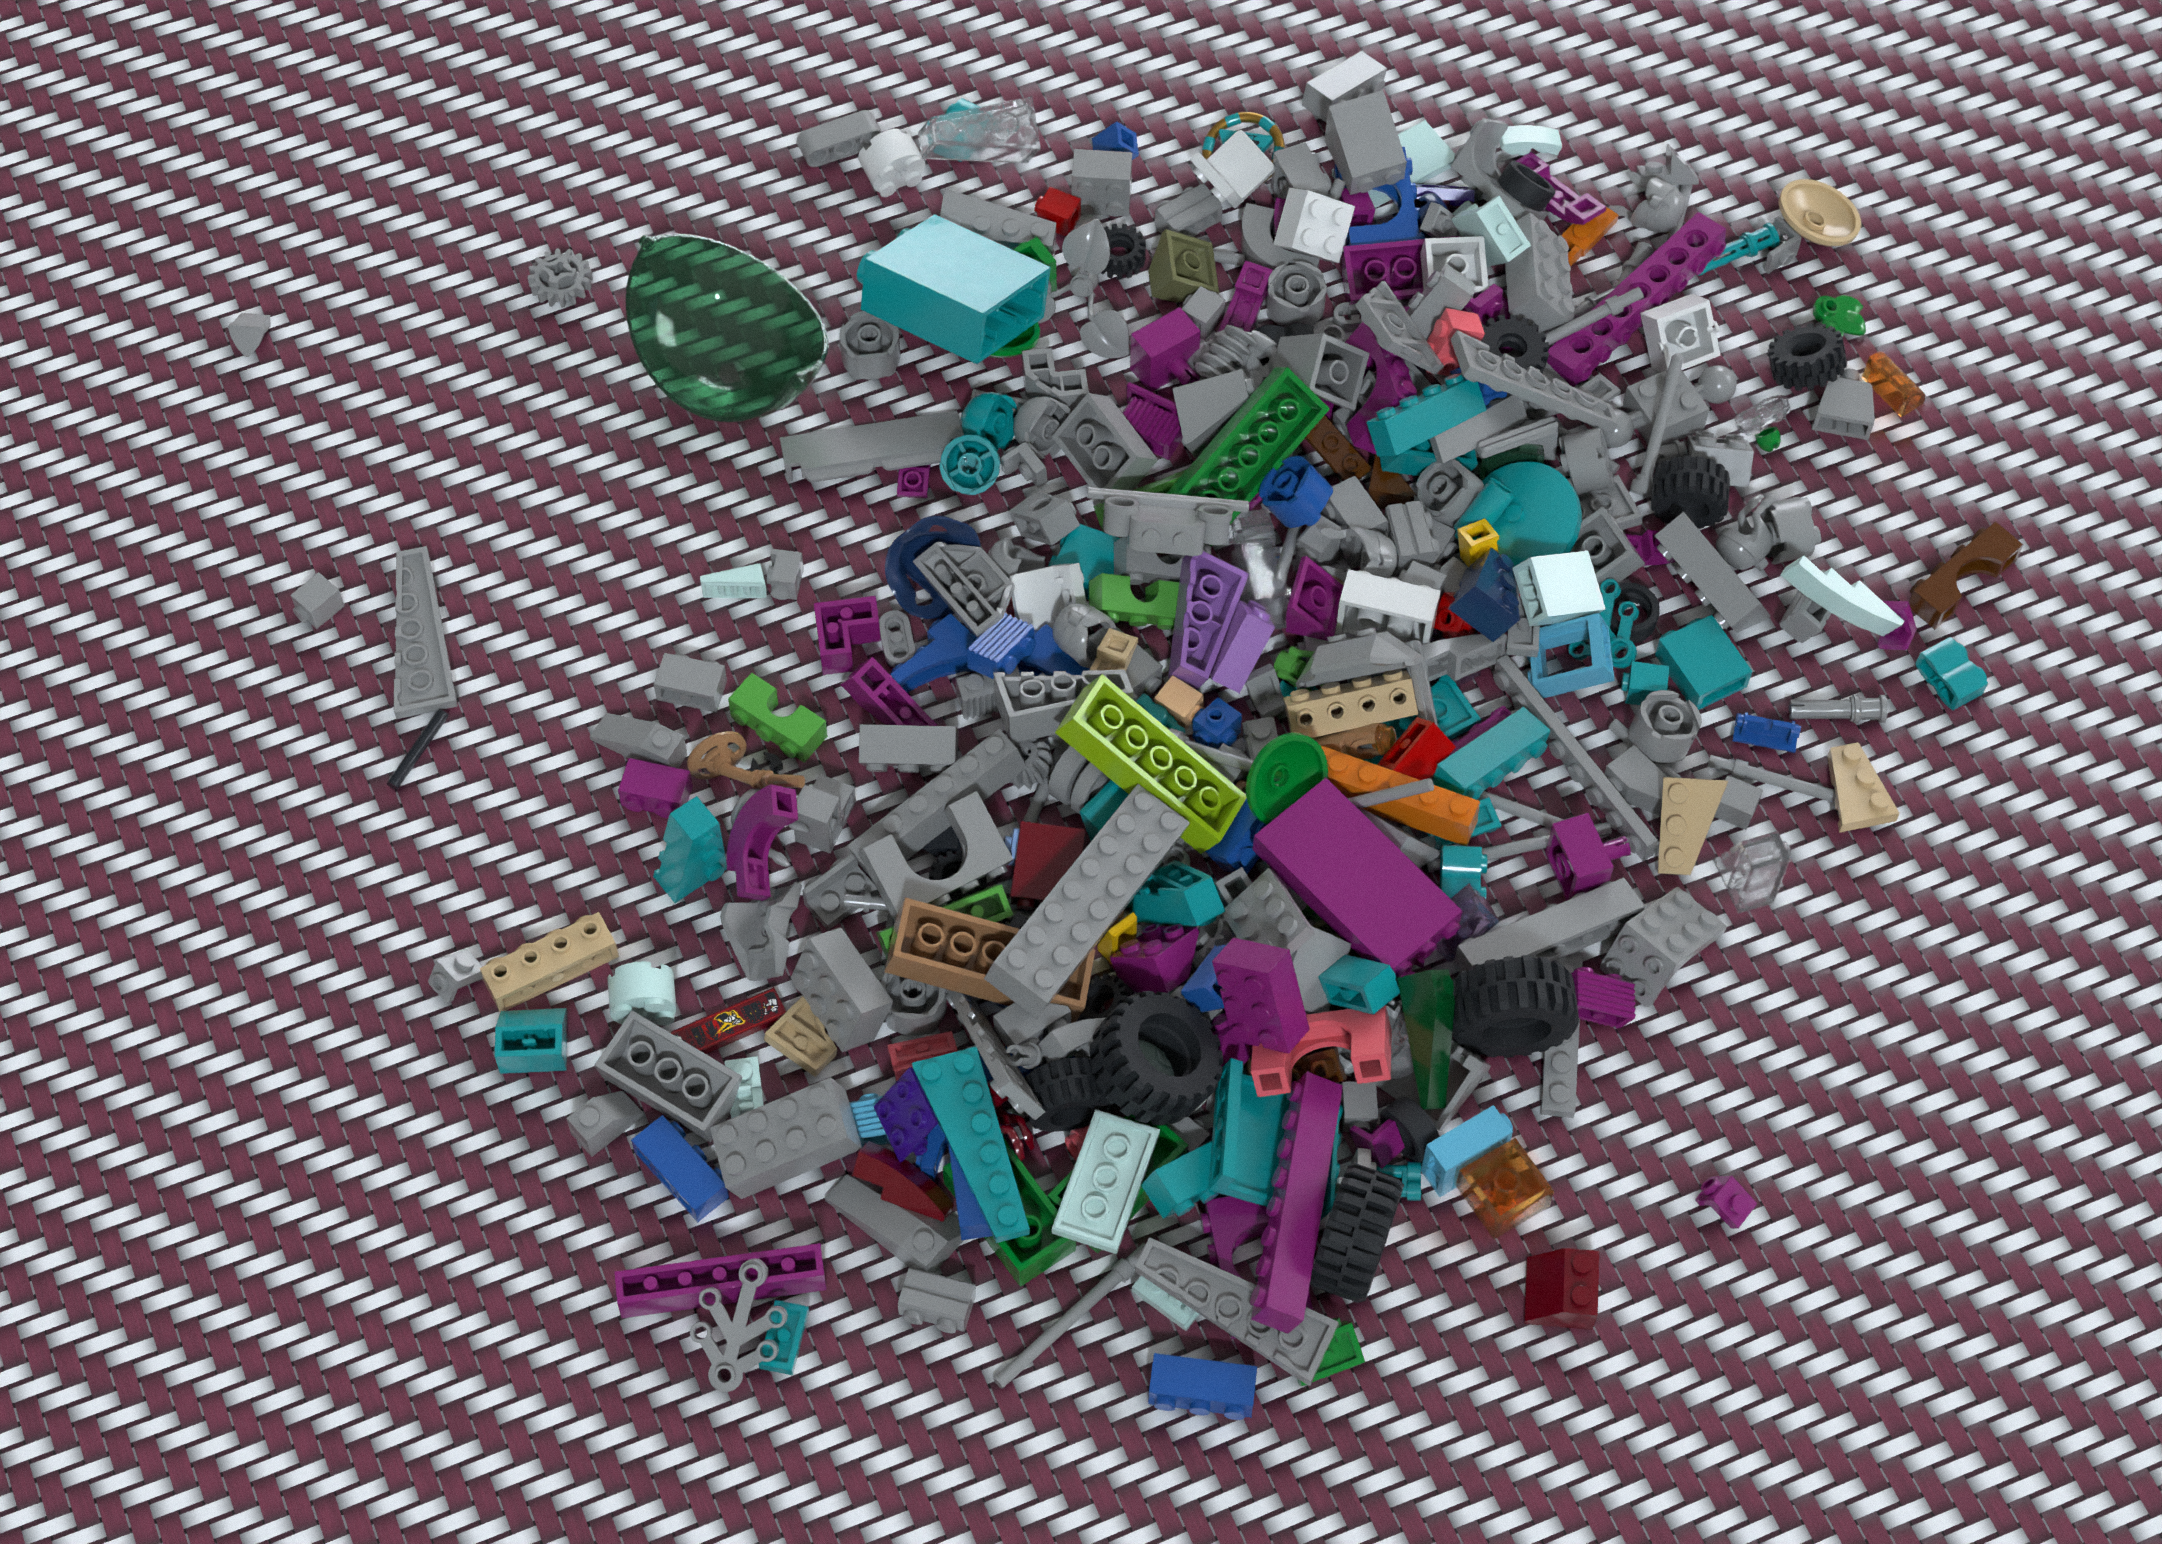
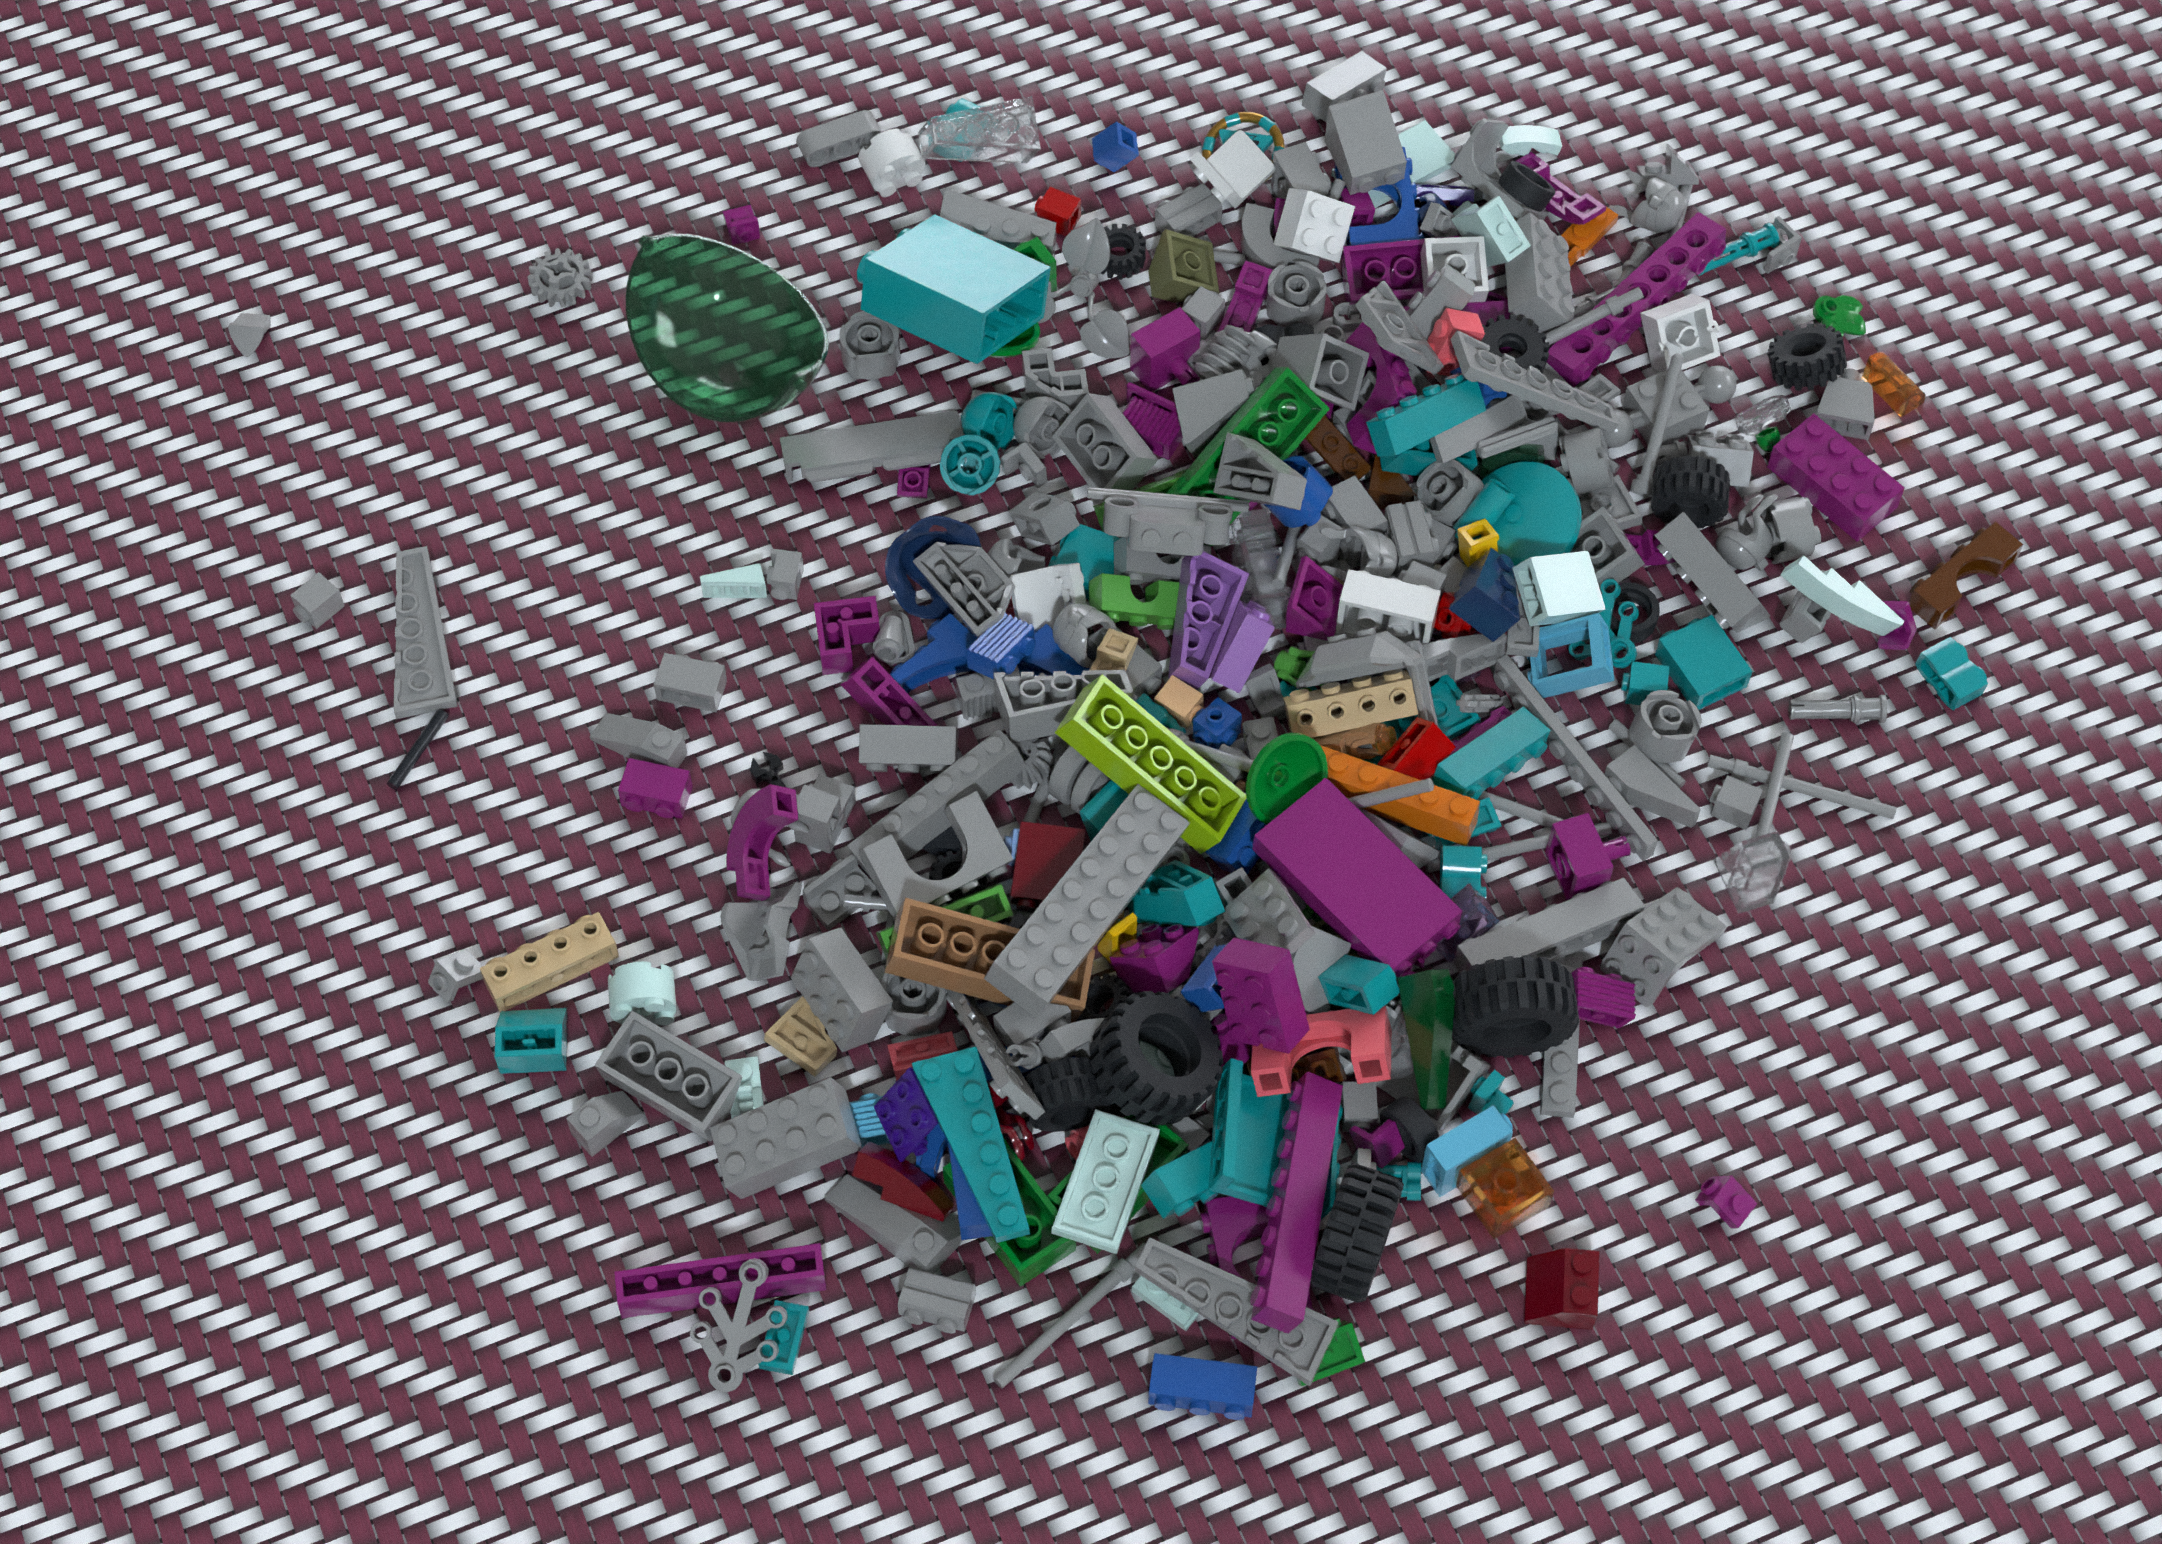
(680, 1167): blue brick -> none
(692, 850): teal wedge -> none
(724, 761): medium nougat dish -> none
(733, 1022): tile -> none
(741, 224): none -> magenta bracket
(794, 734): bright green arch -> none
(889, 640): none -> light grey cone
(1102, 181): light grey brick -> none
(1257, 475): none -> light grey wedge
(1479, 703): none -> light grey axle
(1486, 304): magenta bracket -> none
(1487, 1094): none -> teal bracket
(1685, 821): tan wing -> none
(1766, 732): blue hinge -> none
(1775, 784): none -> light grey bar
(1819, 213): tan dish -> none
(1835, 477): none -> magenta brick
(1858, 790): tan wing -> none

